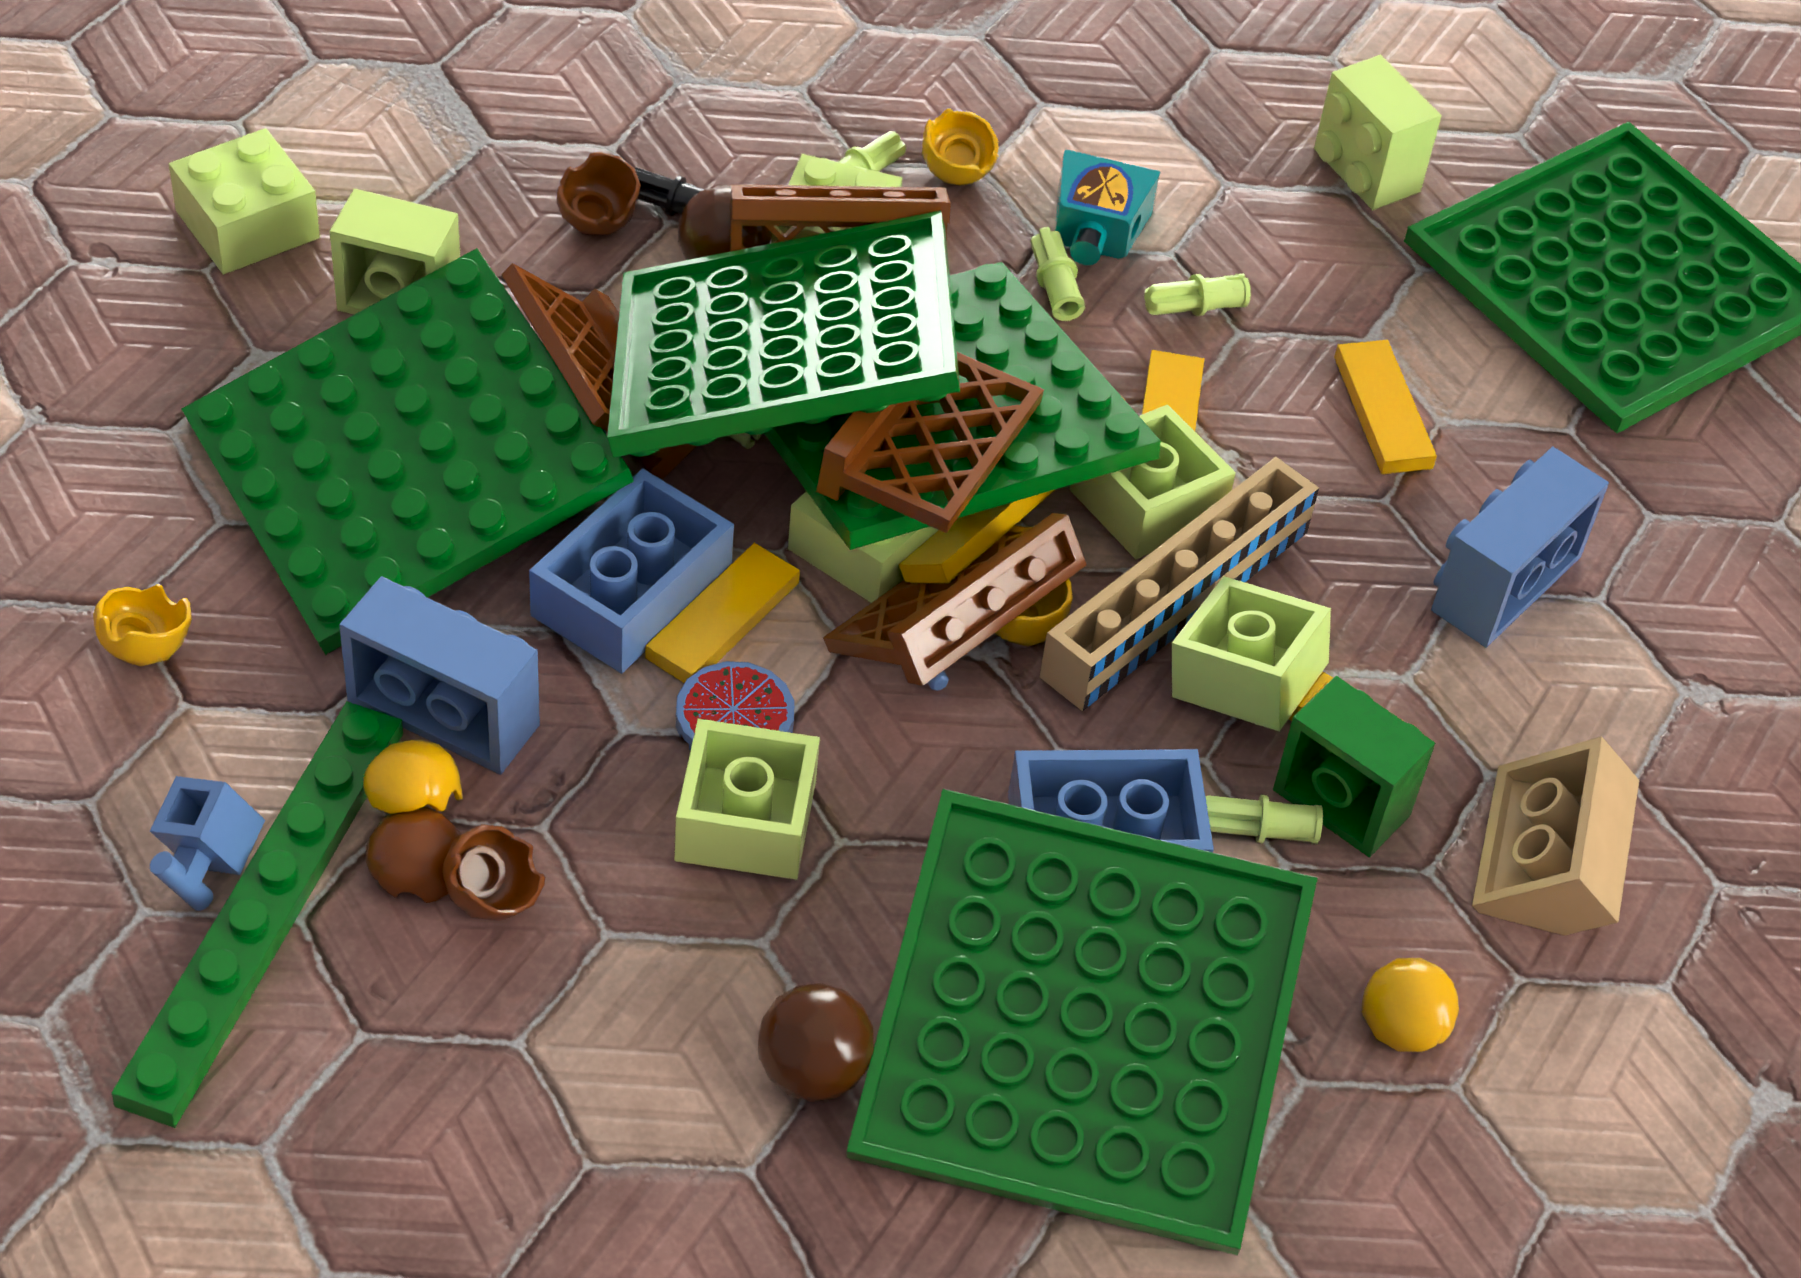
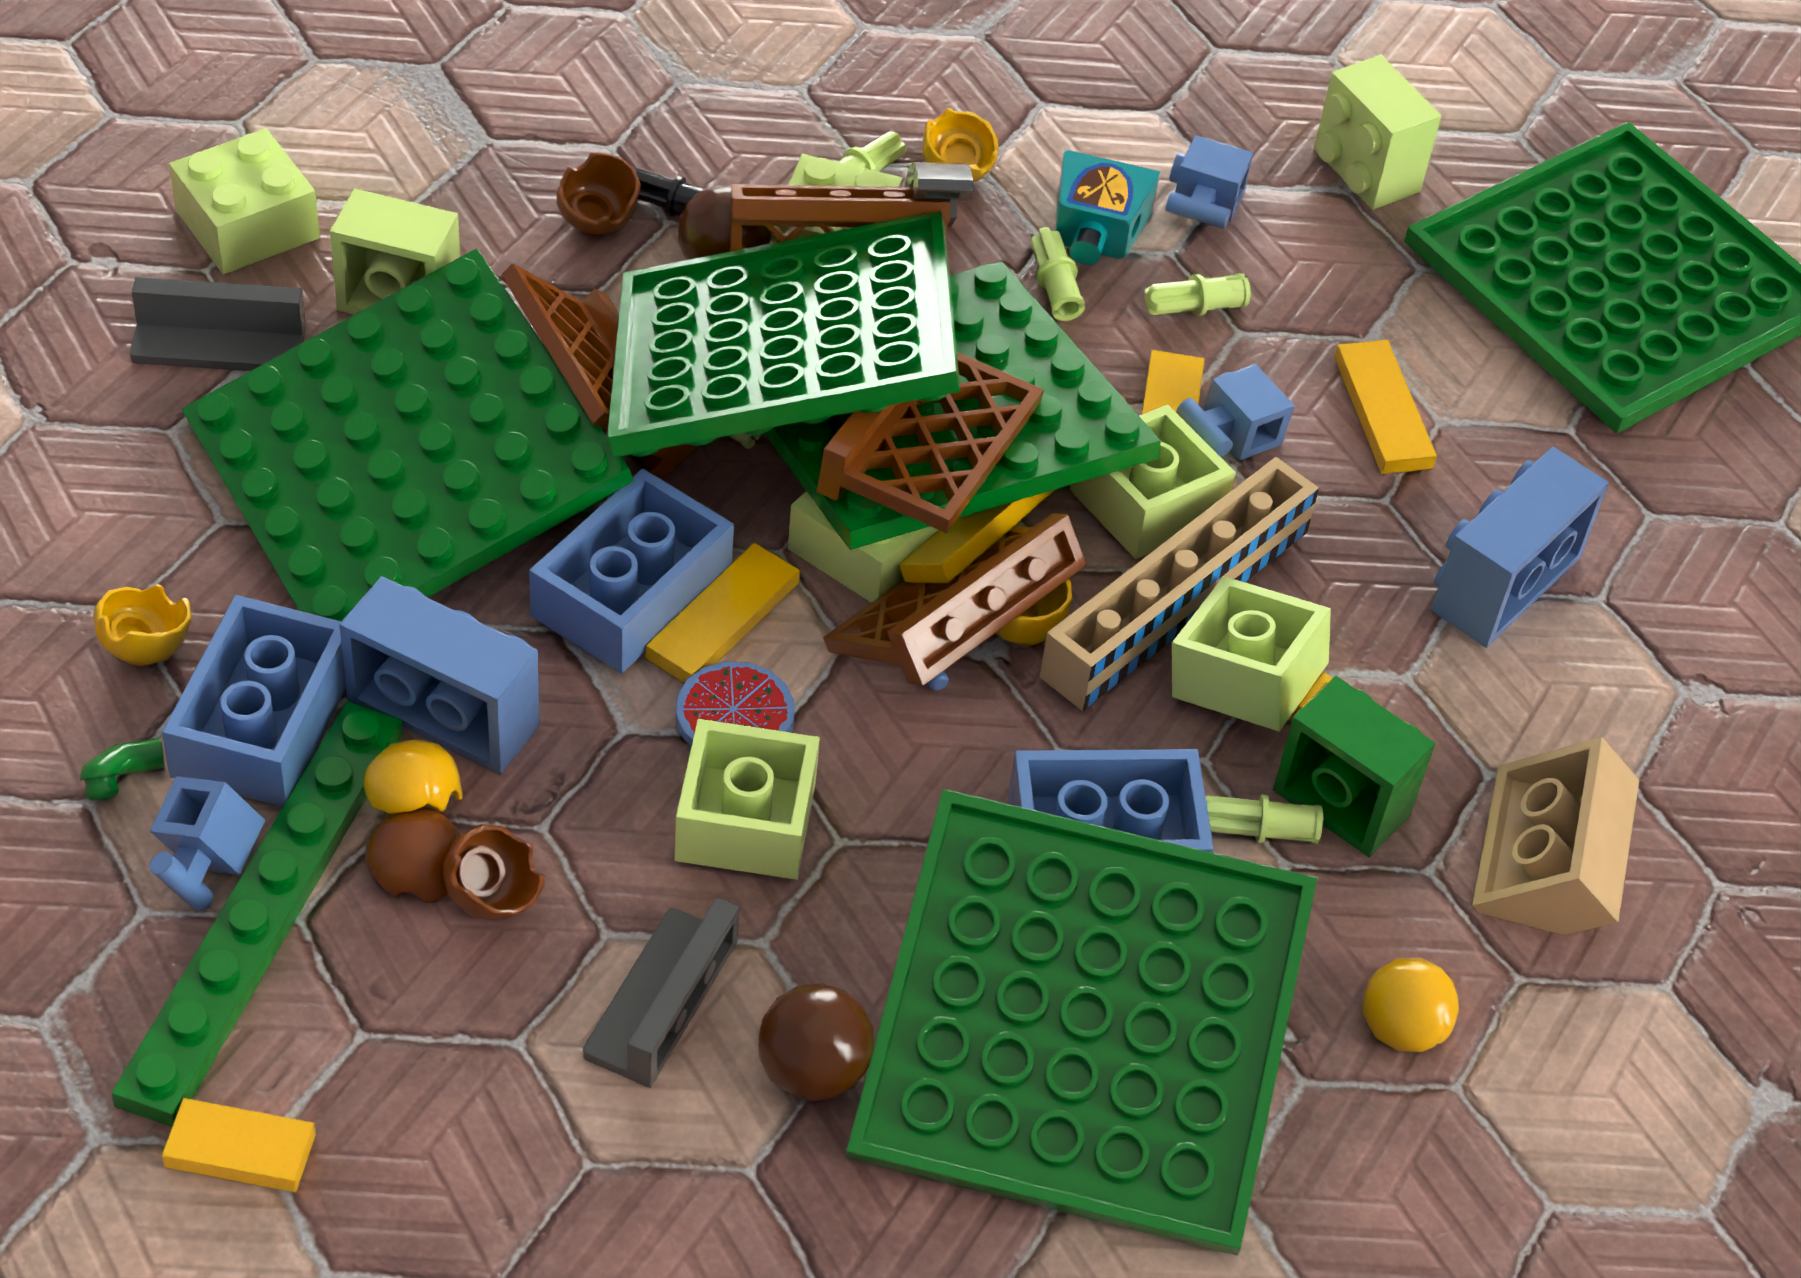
(119, 760): none -> green arm
(214, 323): none -> dark grey panel
(239, 1145): none -> yellow tile
(258, 700): none -> medium blue brick
(663, 992): none -> dark grey panel
(941, 182): none -> dark grey slope
(1209, 181): none -> medium blue brick
(1240, 414): none -> medium blue brick

